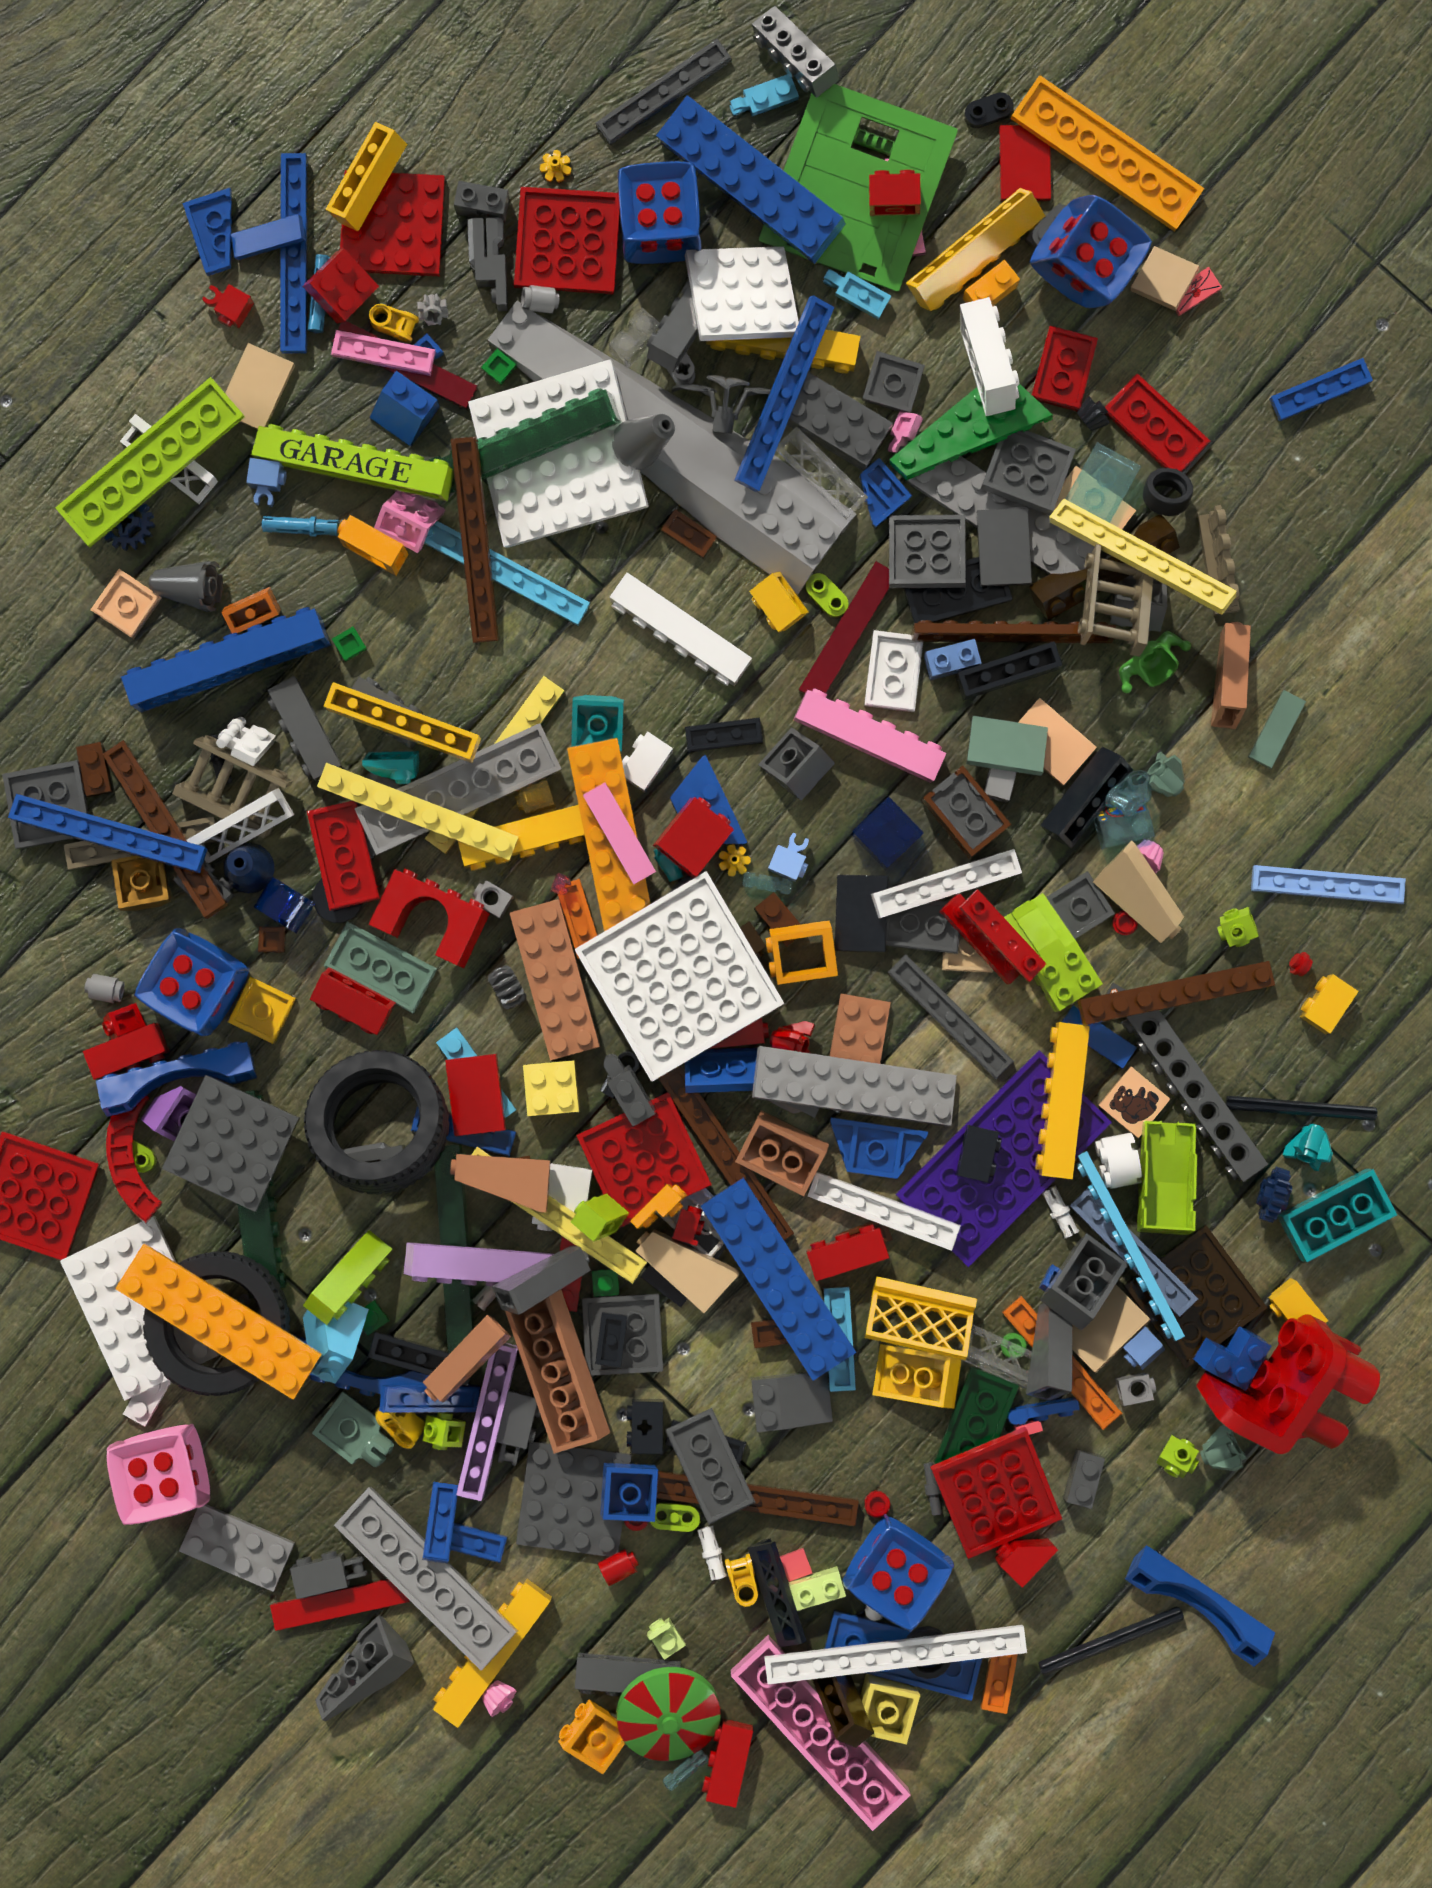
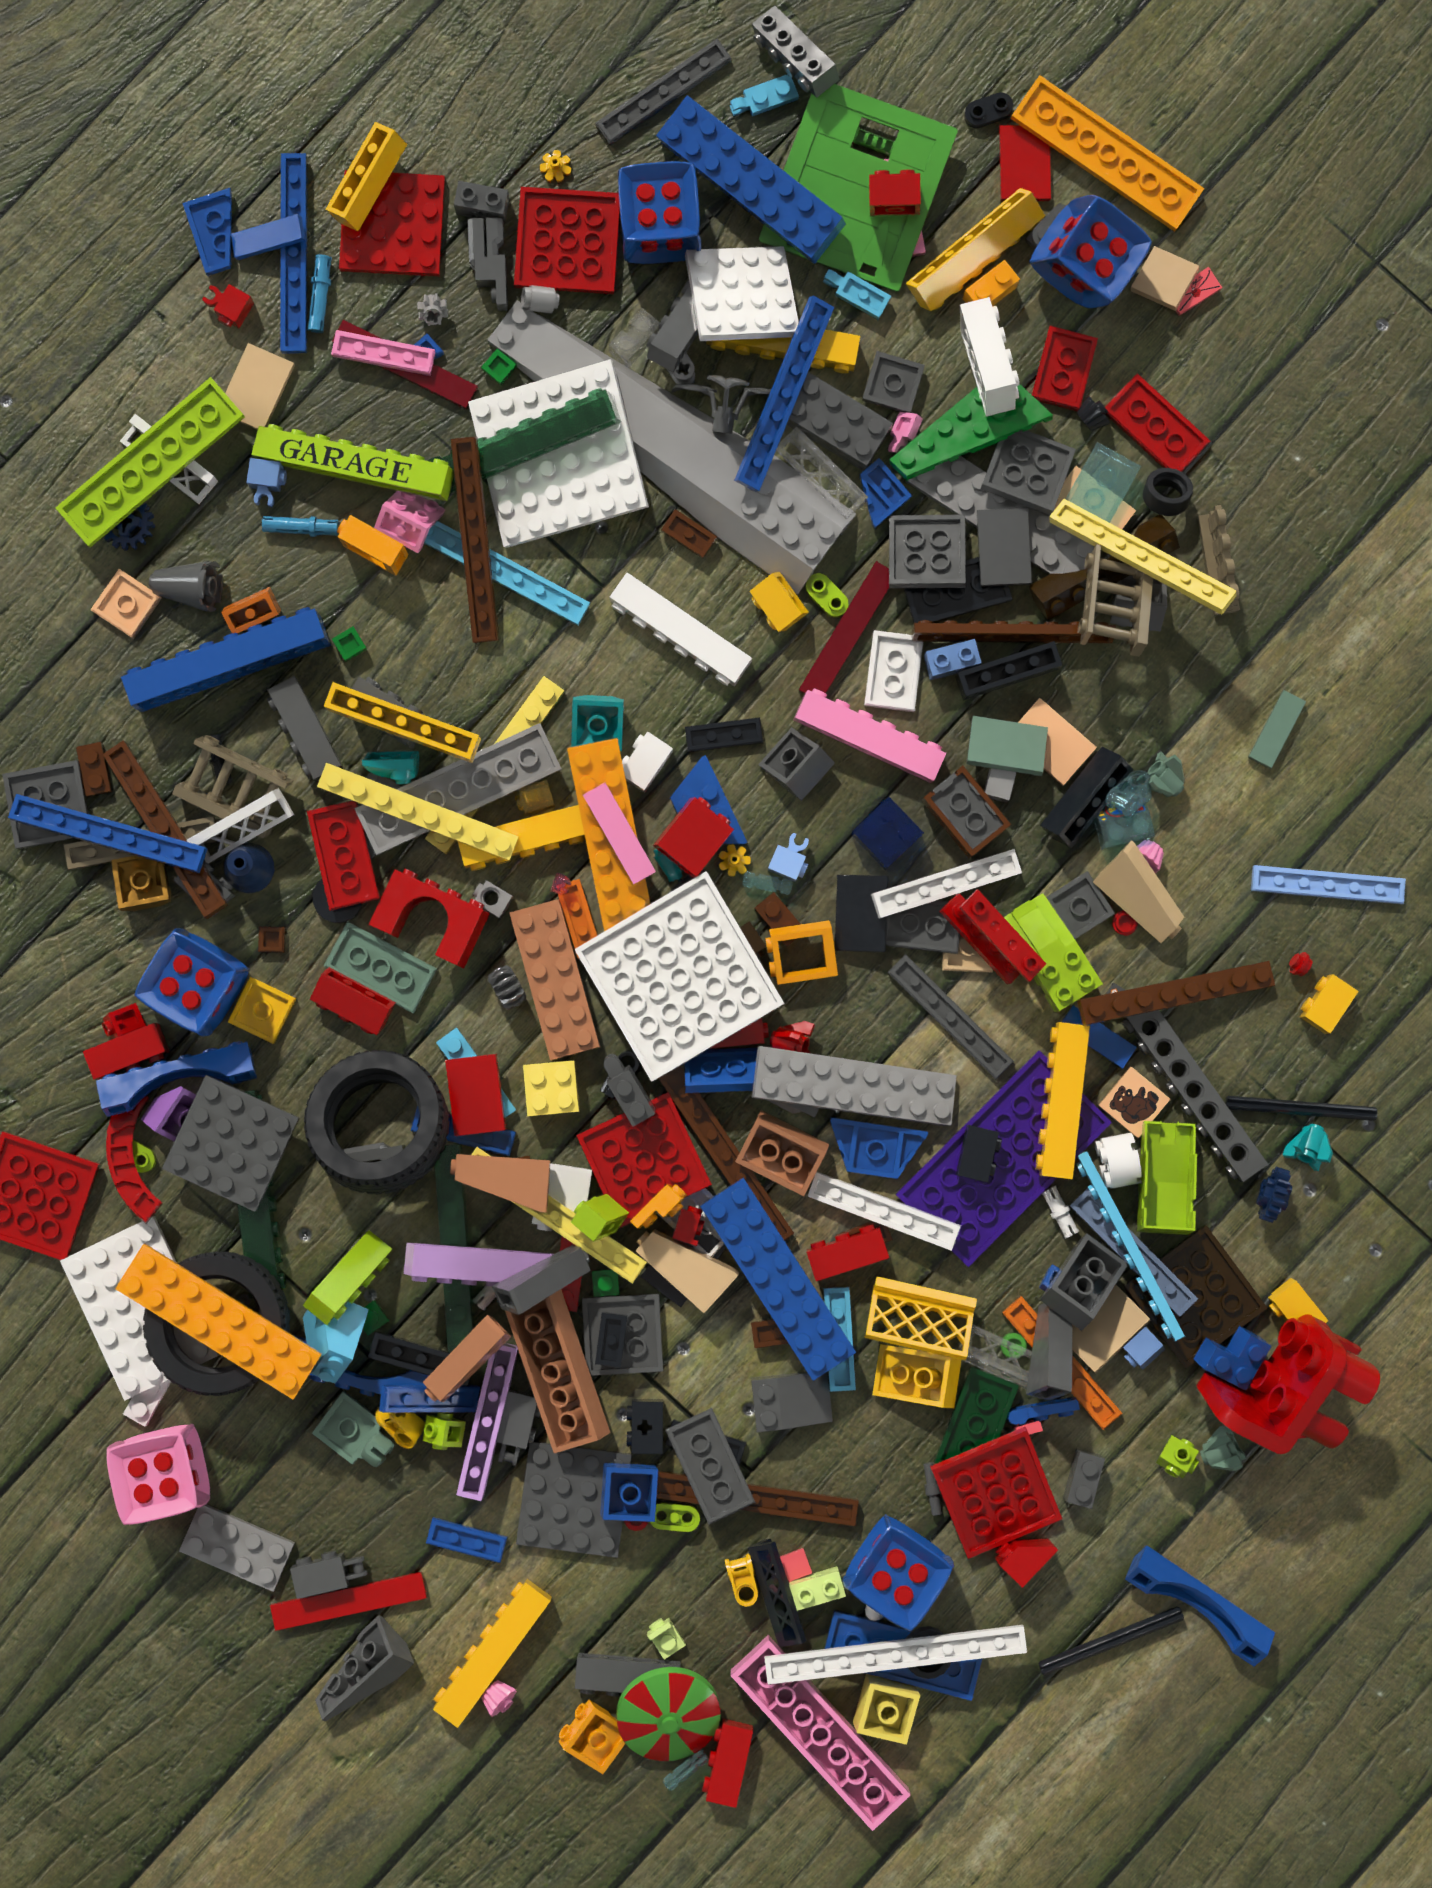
(104, 988): light grey brick -> none
(252, 741): white plate -> none
(284, 905): clear blue brick -> none
(340, 286): red brick -> none
(398, 324): yellow piece -> none
(404, 408): blue slope -> none
(430, 1585): light grey plate -> none
(440, 1522): blue tile -> none
(618, 1566): red brick -> none
(642, 440): dark grey cone -> none
(712, 1553): white pin -> none
(844, 1709): dark brown brick -> none
(860, 1028): nougat plate -> none
(877, 1504): red tile -> none
(999, 1683): orange plate -> none
(1124, 1388): light grey brick -> none
(1155, 663): bright green piece -> none
(1231, 676): nougat slope -> none
(1237, 927): lime brick -> none
(1321, 389): blue plate -> none
(1337, 1215): teal brick -> none

